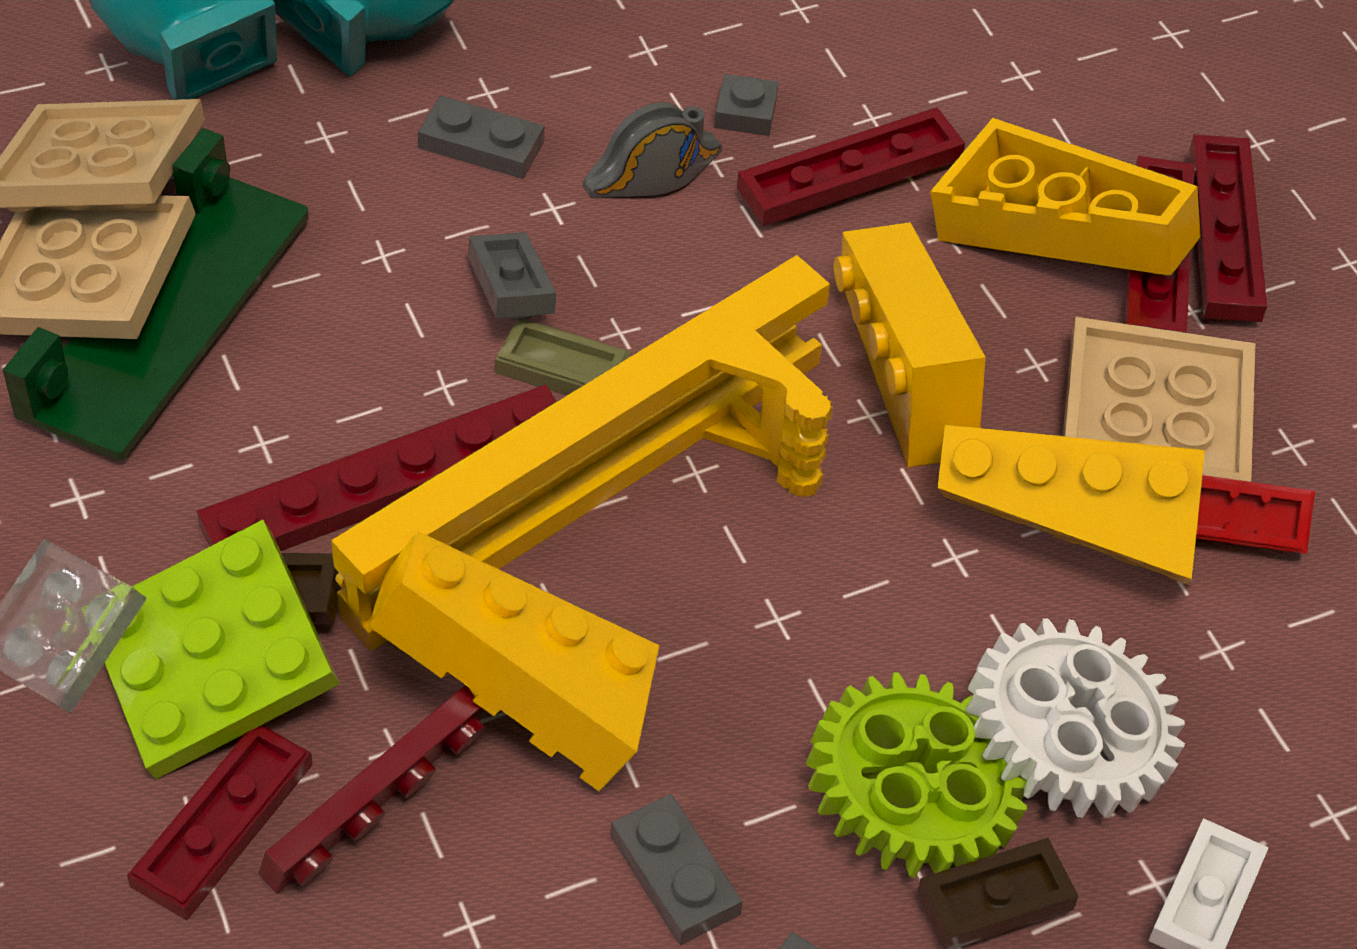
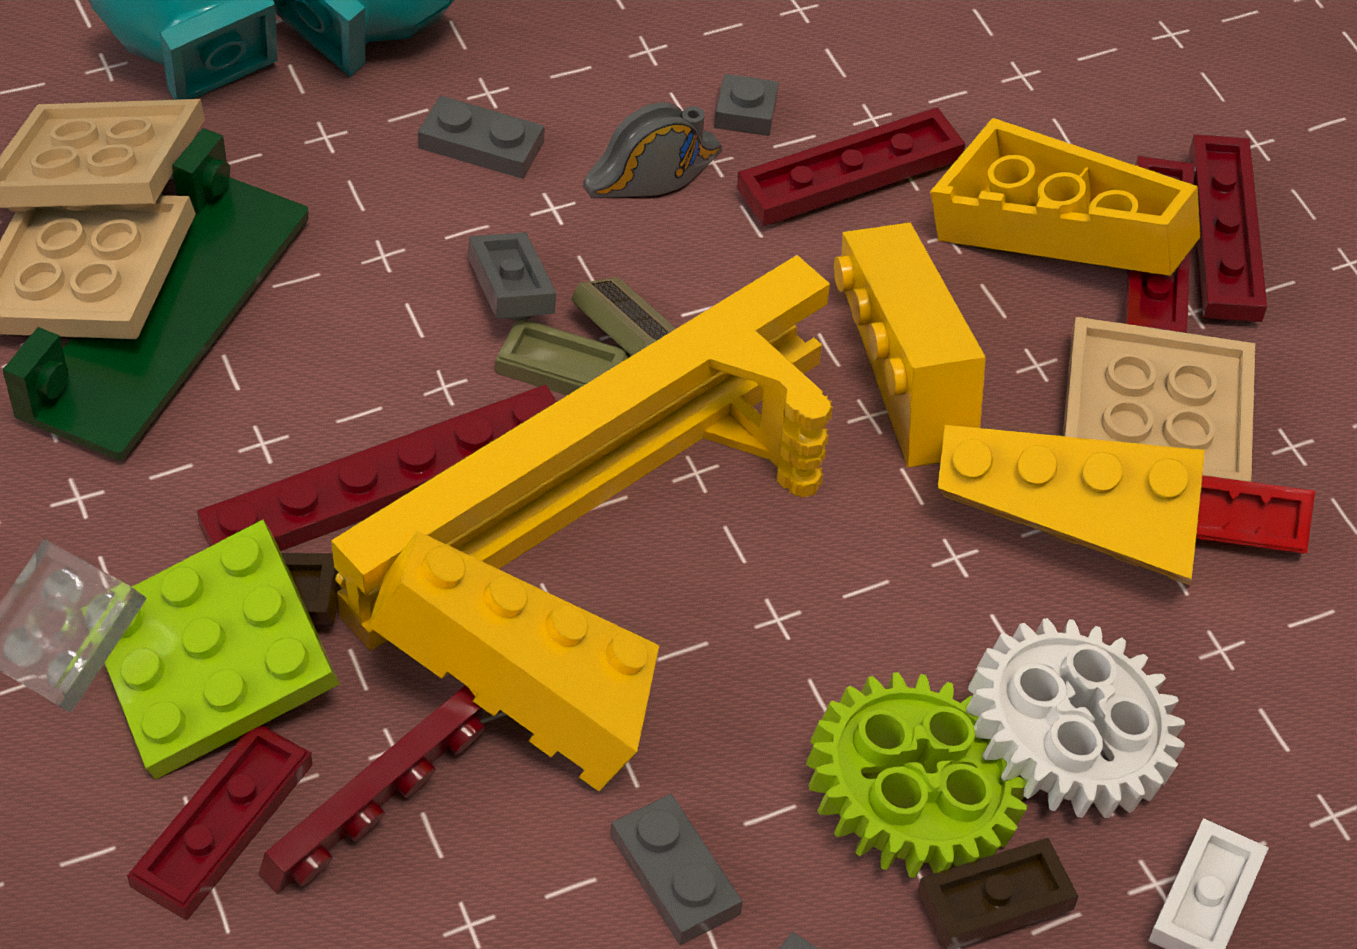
(621, 313): none -> tile

